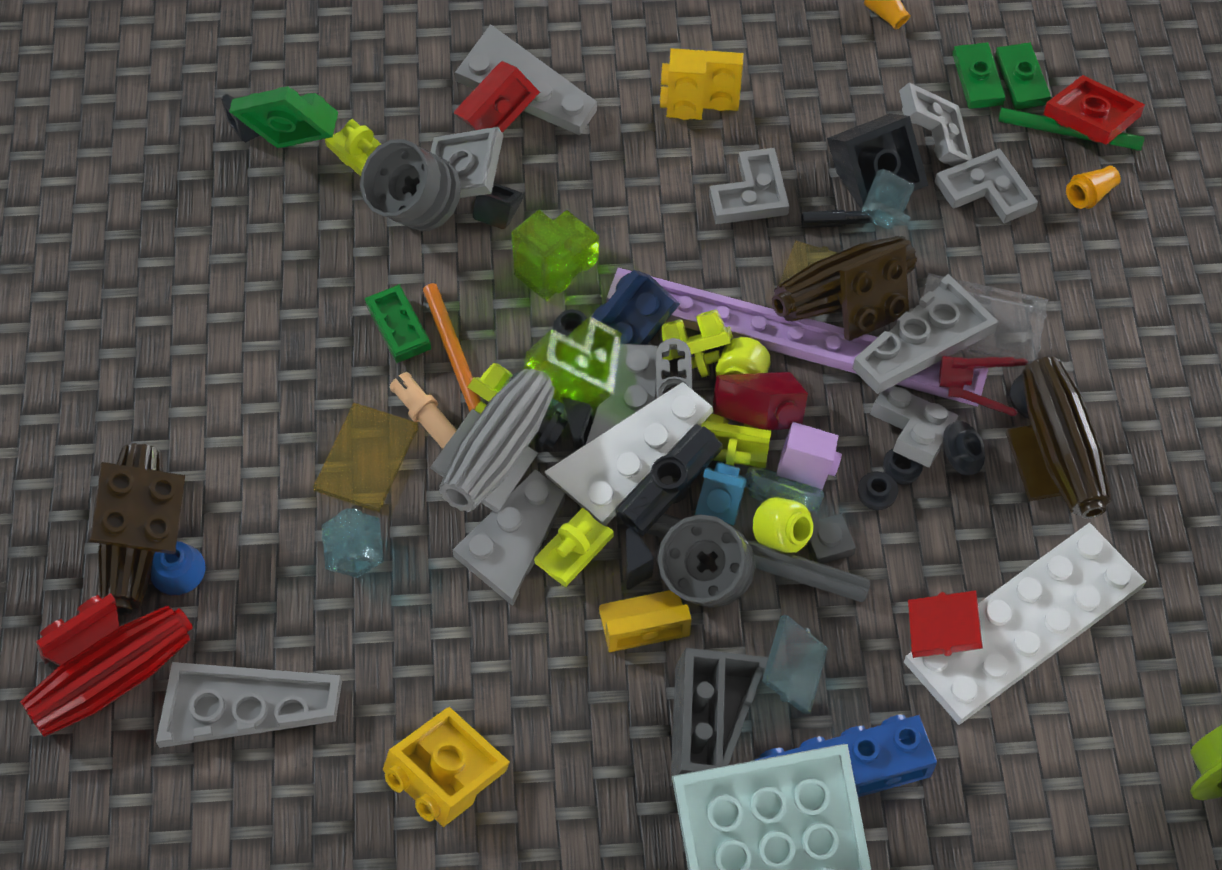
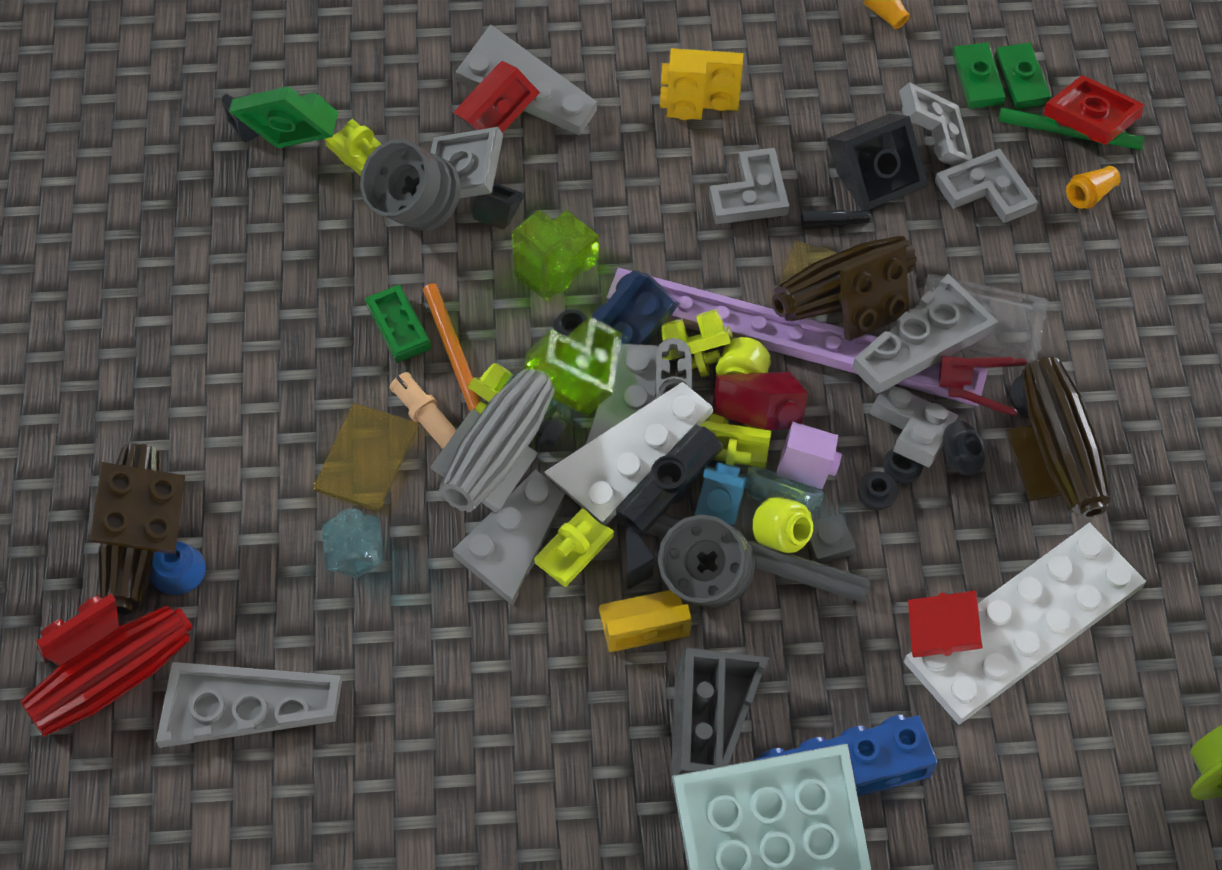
(443, 766): yellow plate -> none
(580, 420): black slope -> none
(795, 664): clear light blue piece -> none
(888, 200): clear light blue bracket -> none

